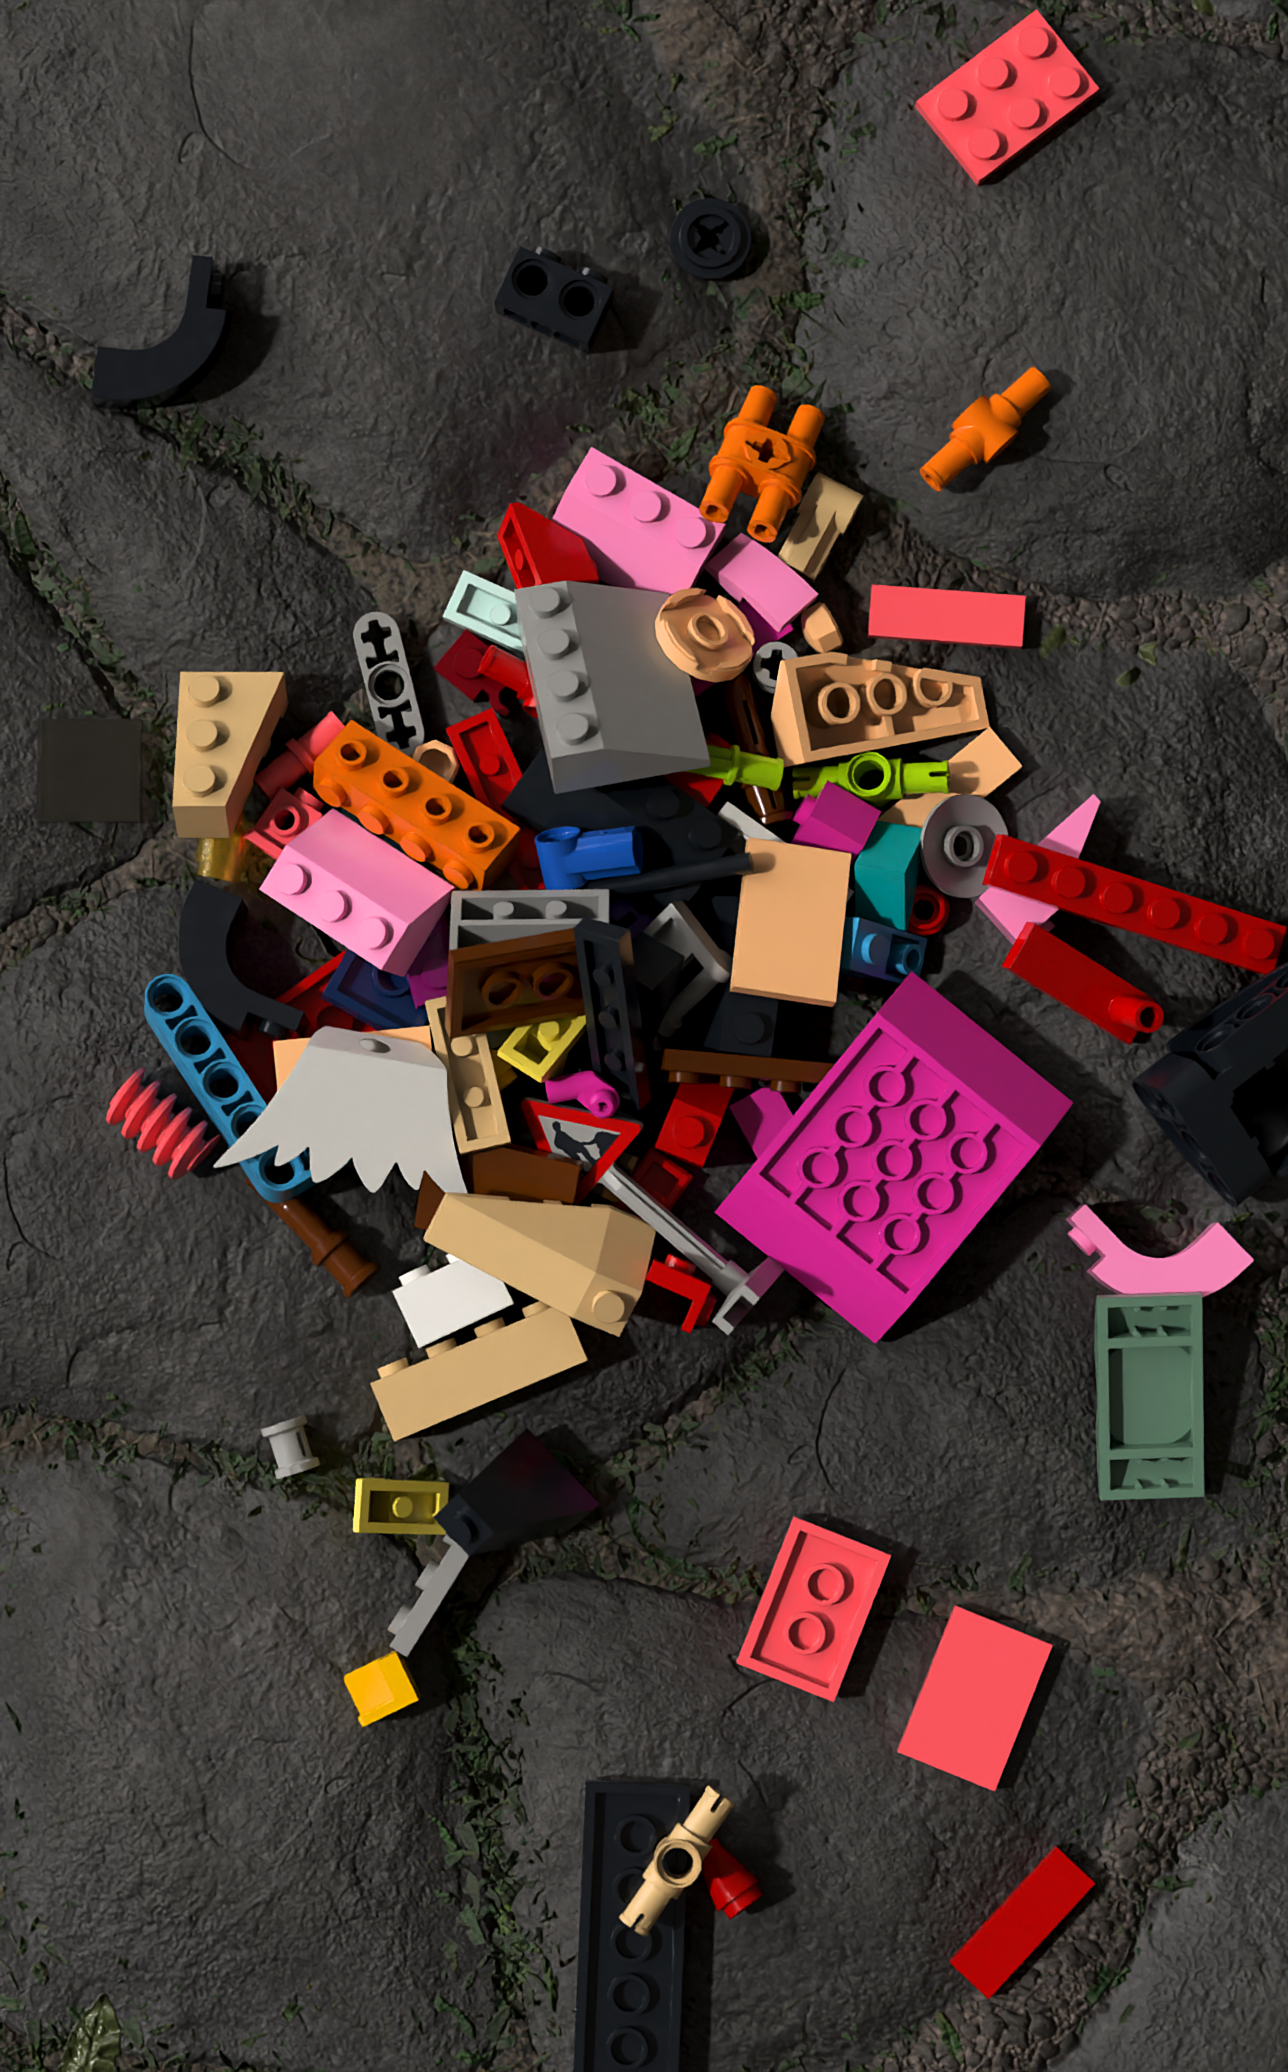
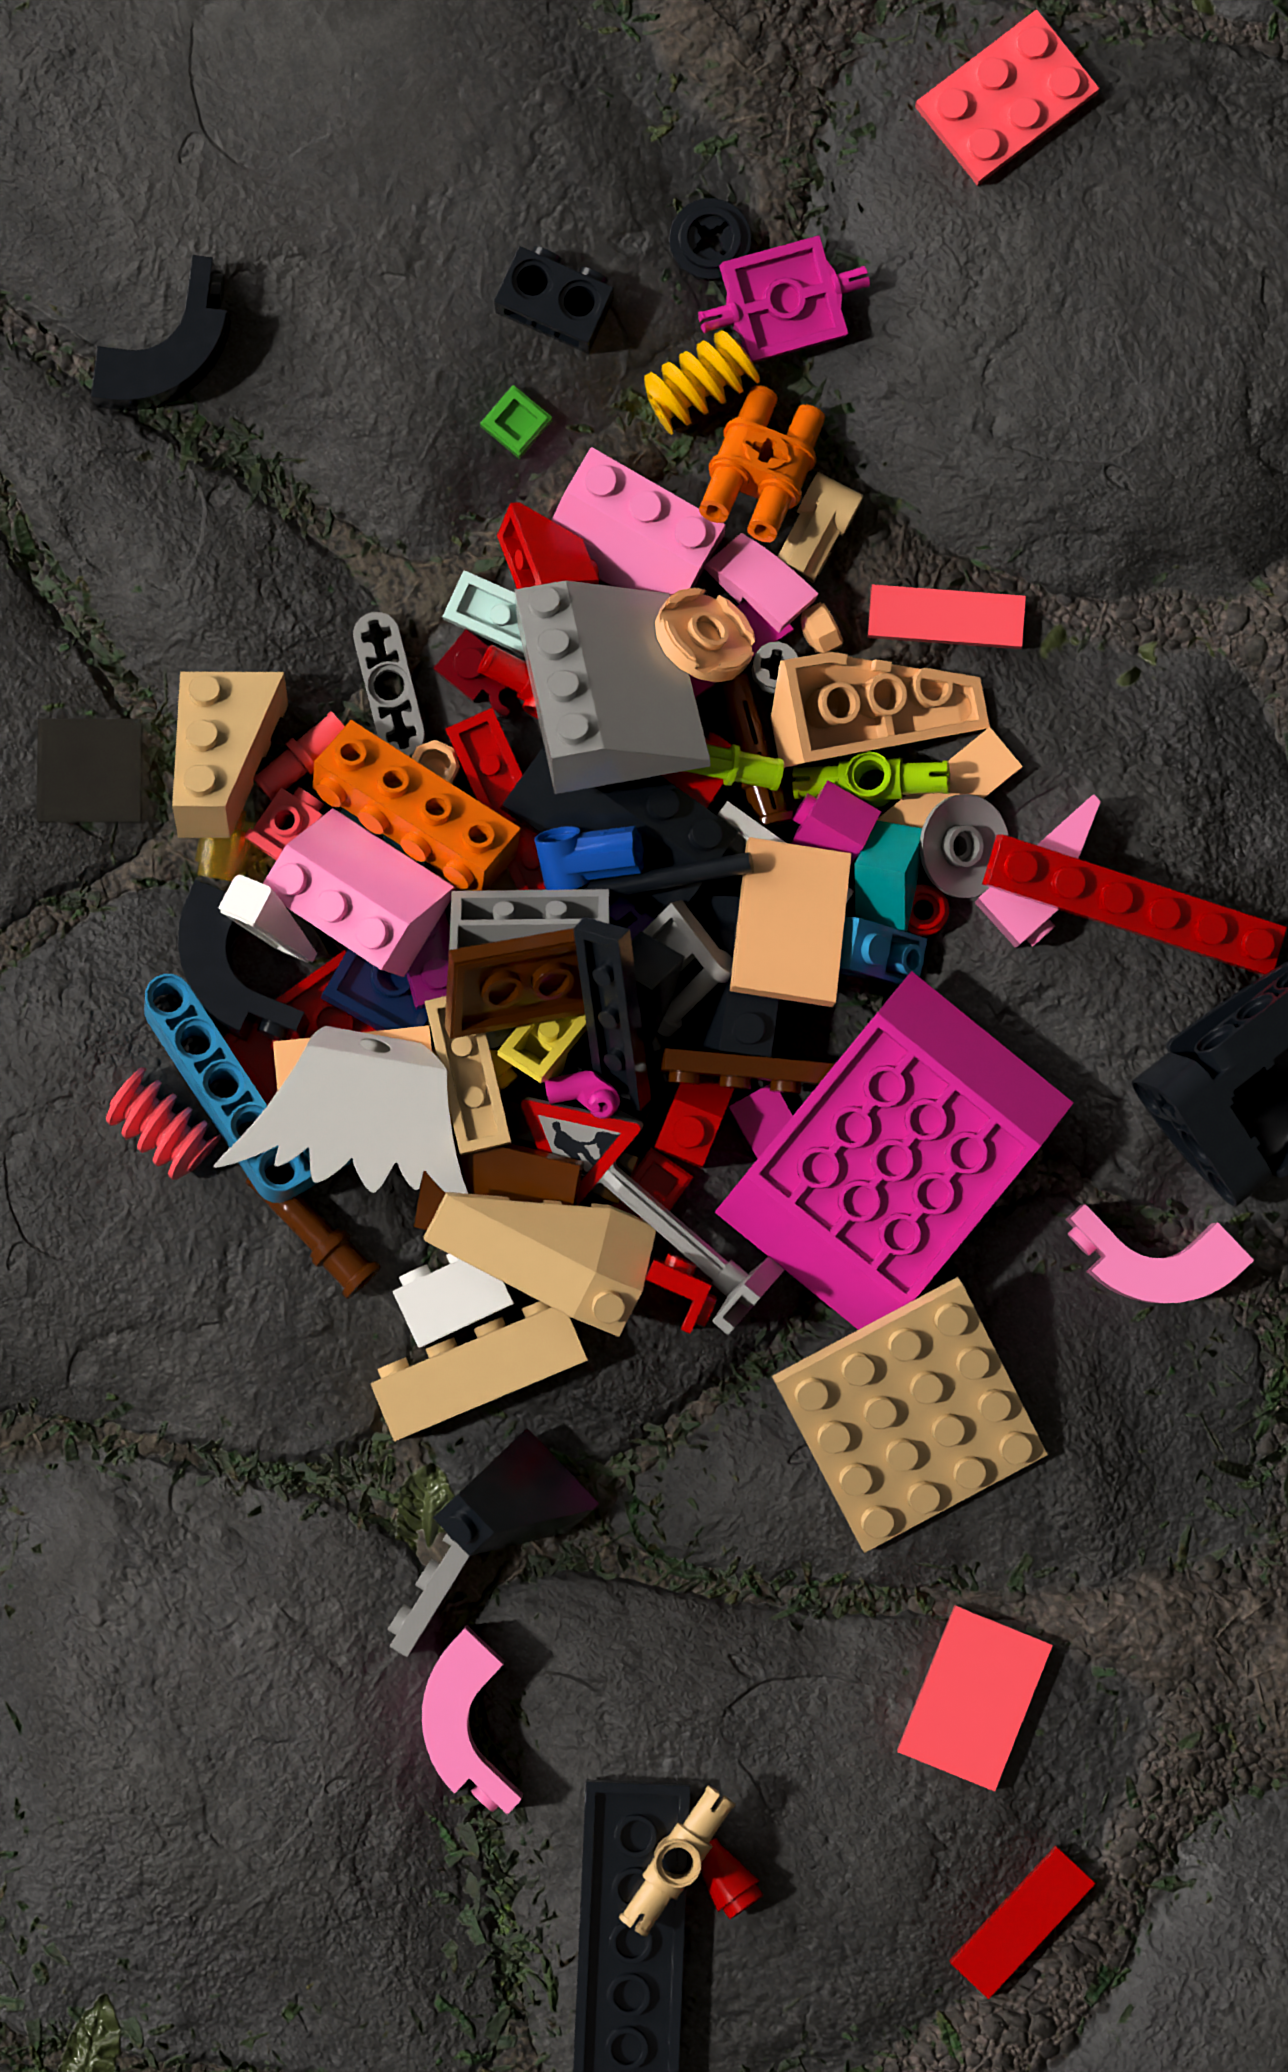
(265, 916): none -> white slope
(290, 1447): light grey bush -> none
(381, 1687): yellow panel -> none
(398, 1506): light yellow slope -> none
(445, 1721): none -> bright pink arch
(516, 422): none -> bright green tile
(699, 379): none -> yellow piece
(784, 299): none -> dark pink plate
(813, 1609): coral plate -> none
(910, 1415): none -> tan plate
(985, 429): orange pin -> none
(1082, 985): red piece -> none
(1149, 1395): sand green slope -> none

